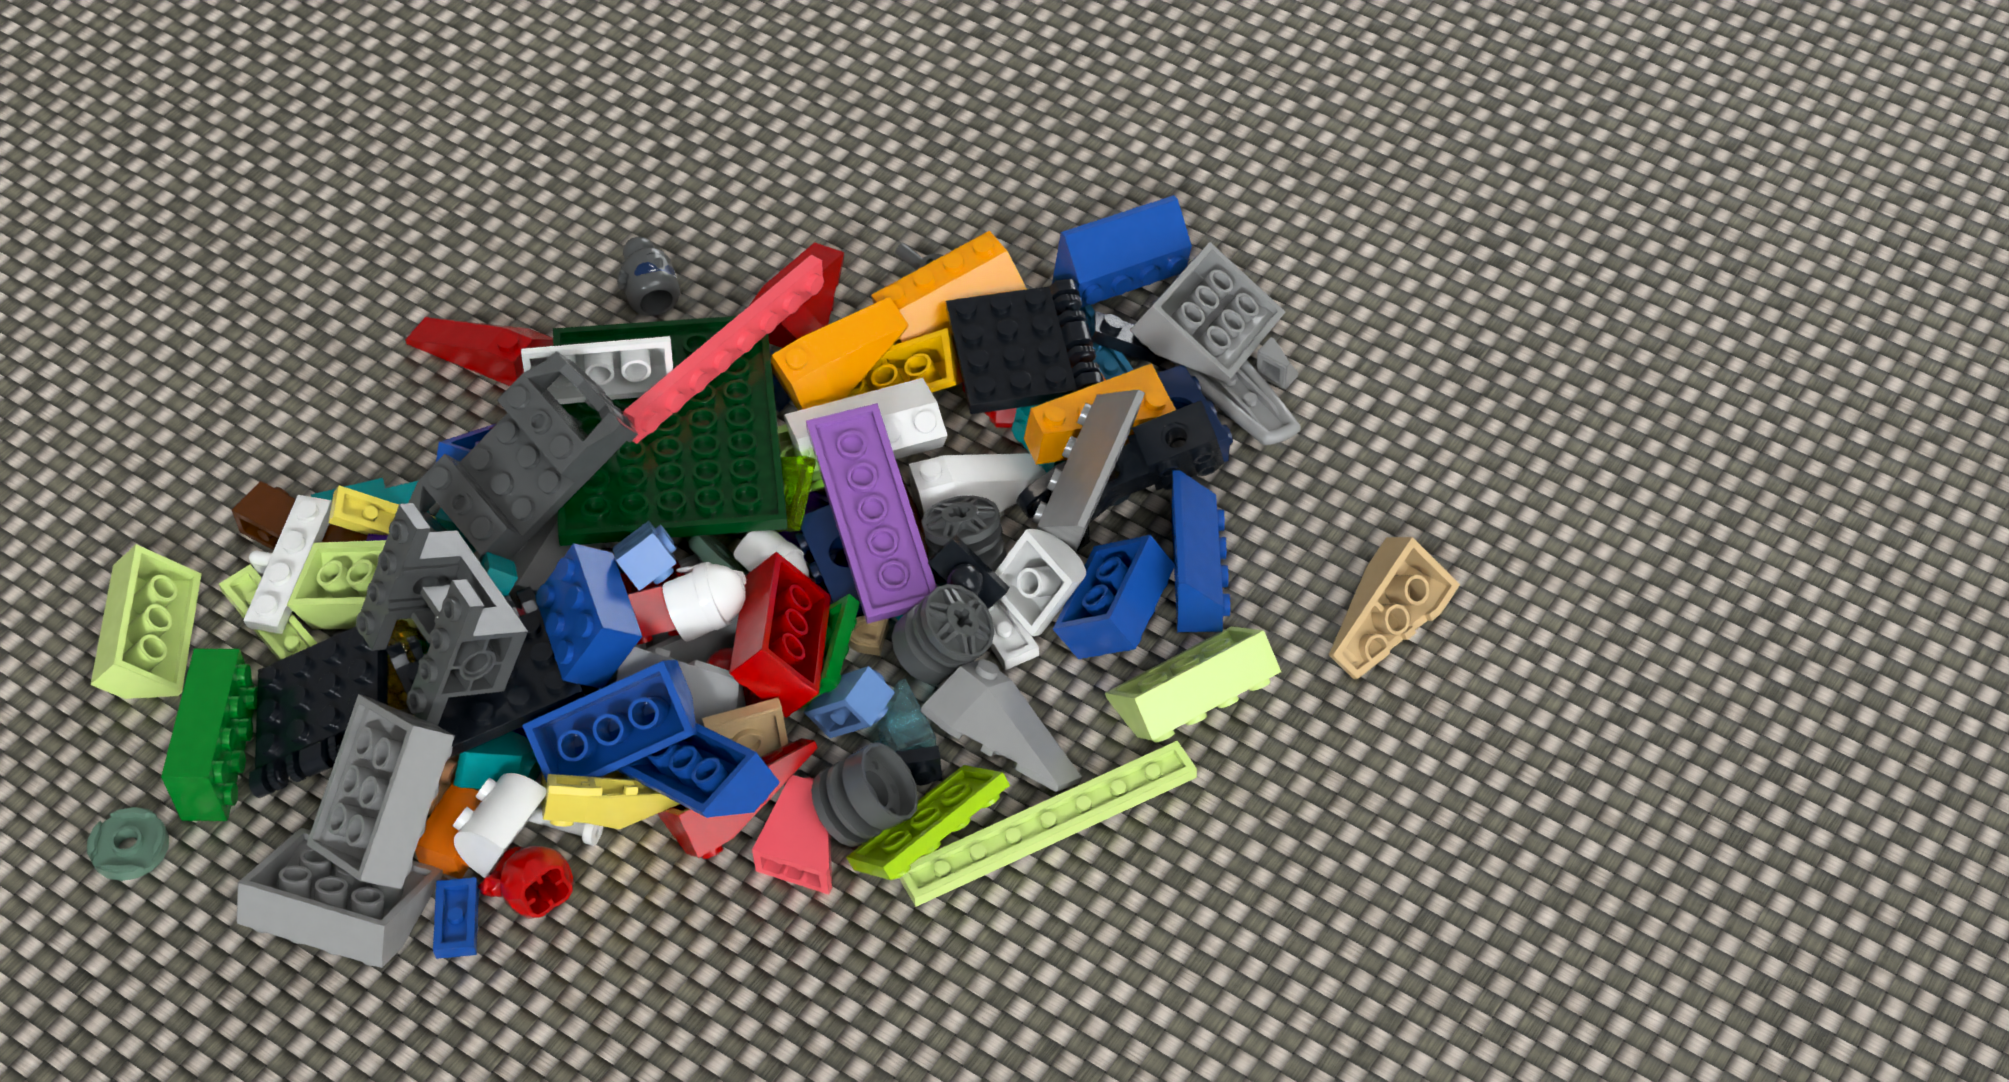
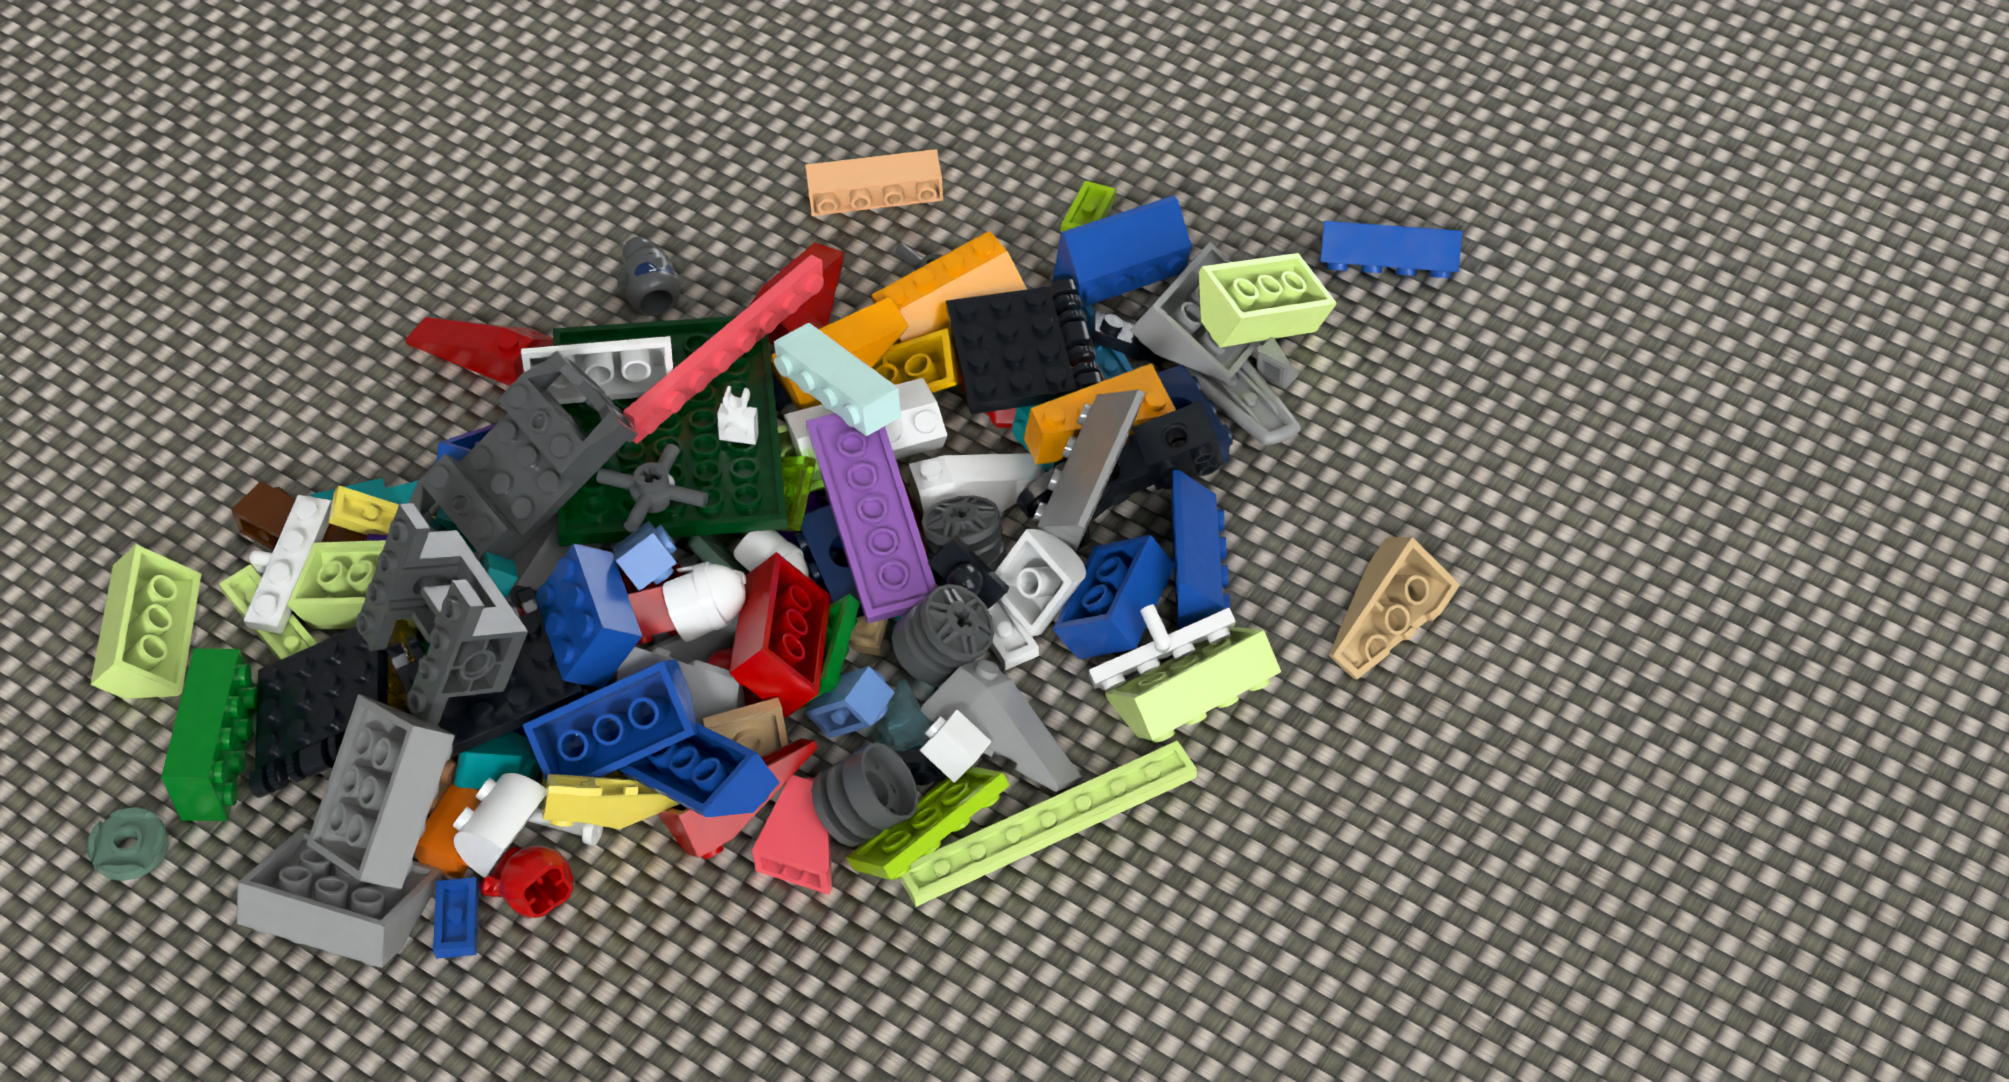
(652, 488): none -> dark grey bar
(737, 420): none -> white plate
(837, 379): none -> light aqua brick
(874, 182): none -> light nougat brick
(954, 745): none -> white brick
(1089, 205): none -> lime plate
(1164, 645): none -> white plate
(1261, 299): none -> yellowish green slope
(1391, 246): none -> blue slope

